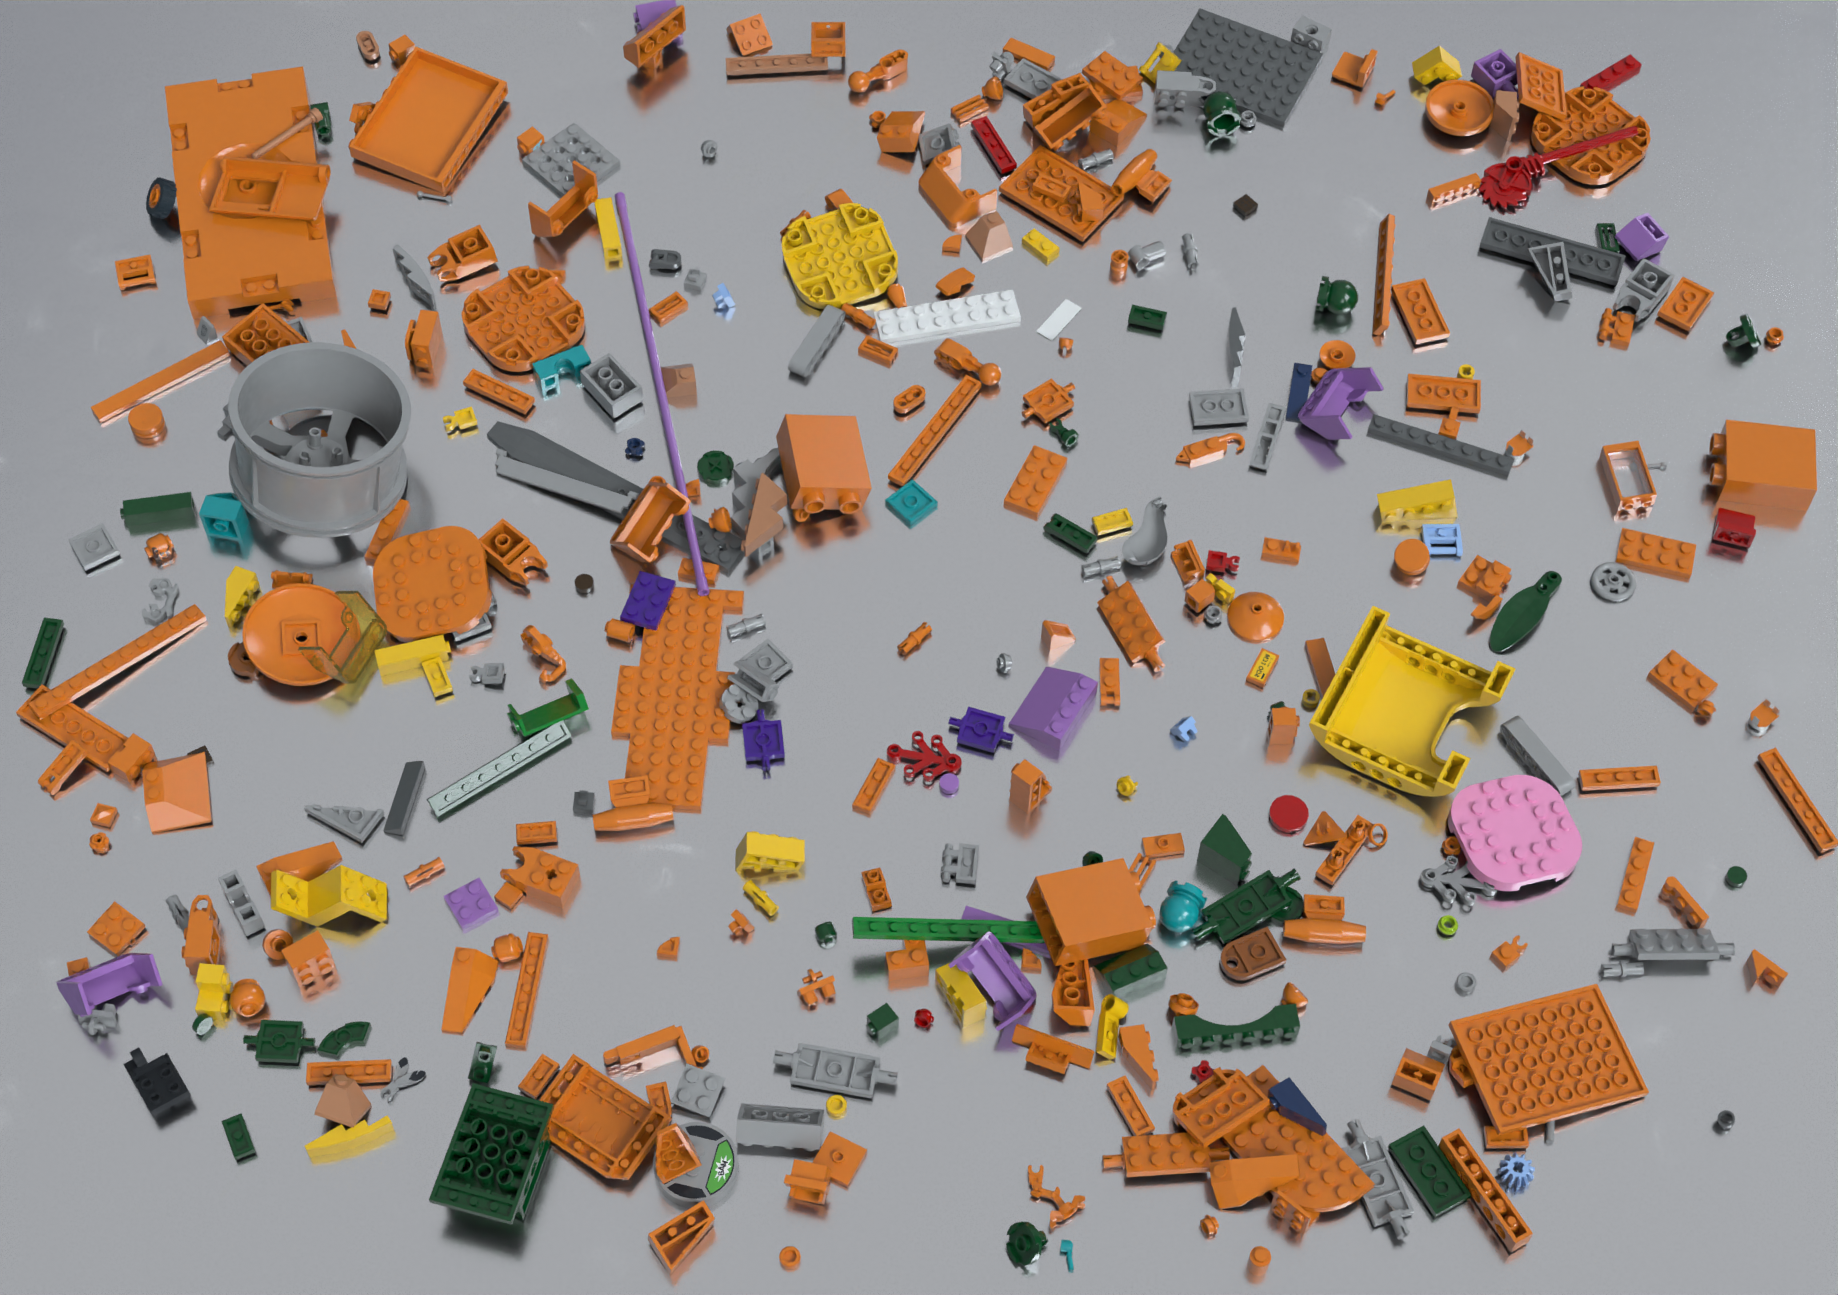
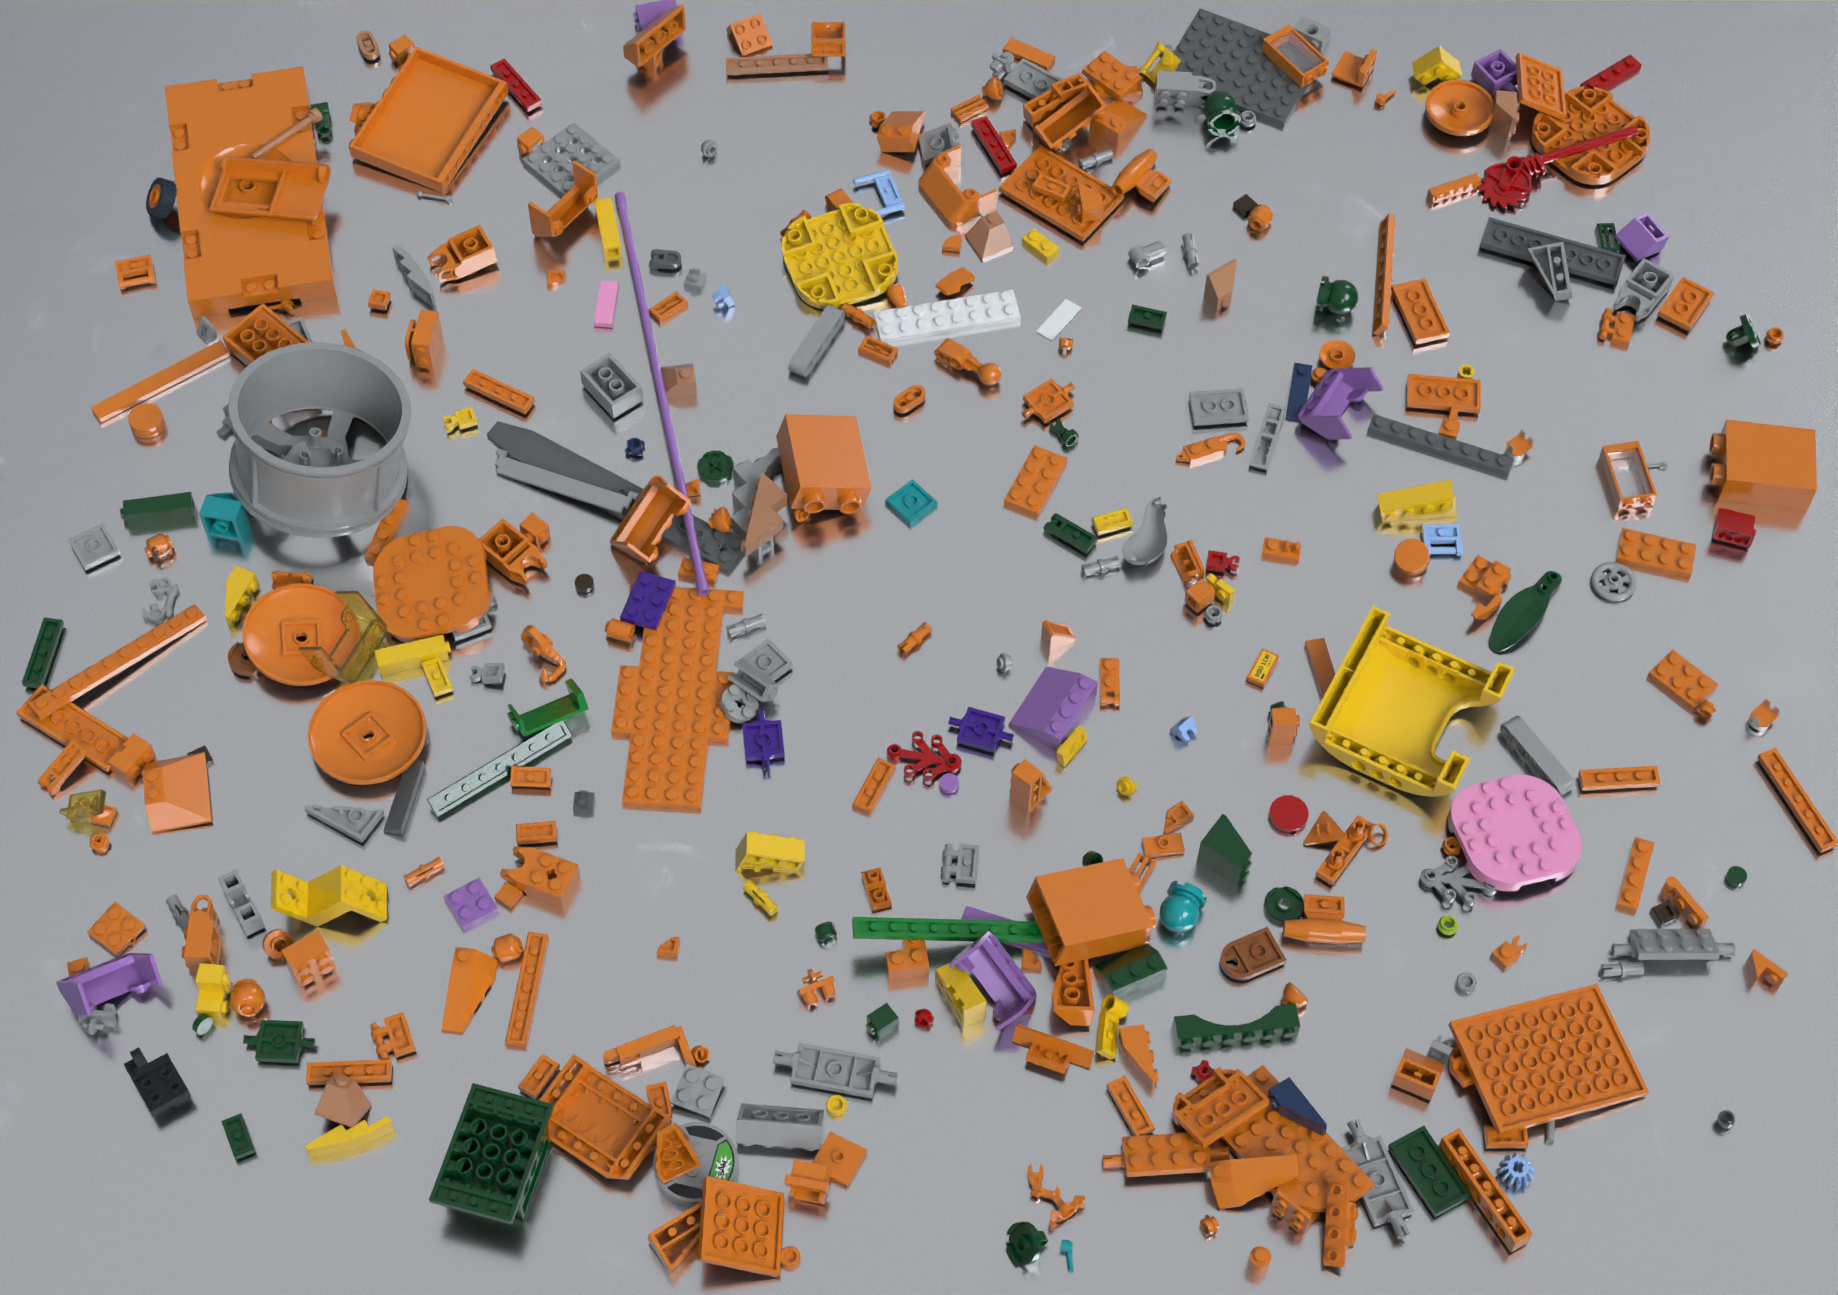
(84, 805): none -> clear yellow bracket
(303, 864): orange wedge -> none
(343, 1037): dark green tile -> none
(364, 709): none -> orange dish
(399, 1036): none -> orange plate
(402, 1079): light grey piece -> none
(482, 1062): dark green hips -> none
(516, 85): none -> red plate
(523, 319): orange plate -> none
(530, 777): none -> orange plate
(535, 529): none -> orange brick
(547, 369): teal arch -> none
(606, 304): none -> bright pink tile
(631, 807): orange plate -> none
(740, 923): orange tile -> none
(741, 1226): none -> orange plate
(886, 189): none -> light blue plate
(887, 68): orange beam -> none
(934, 430): orange plate -> none
(1008, 137): none -> orange tile
(1071, 746): none -> yellow plate
(1119, 262): orange wheel -> none
(1132, 623): orange plate -> none
(1176, 817): none -> orange tile
(1183, 1004): orange plate -> none
(1220, 285): none -> nougat slope
(1235, 341): dark grey slope -> none
(1246, 906): dark green plate -> none
(1254, 624): orange dish -> none
(1260, 217): none -> orange head
(1295, 55): none -> window
(1310, 692): yellow bush -> none
(1339, 1224): none -> orange bracket
(1664, 913): none -> dark brown tile

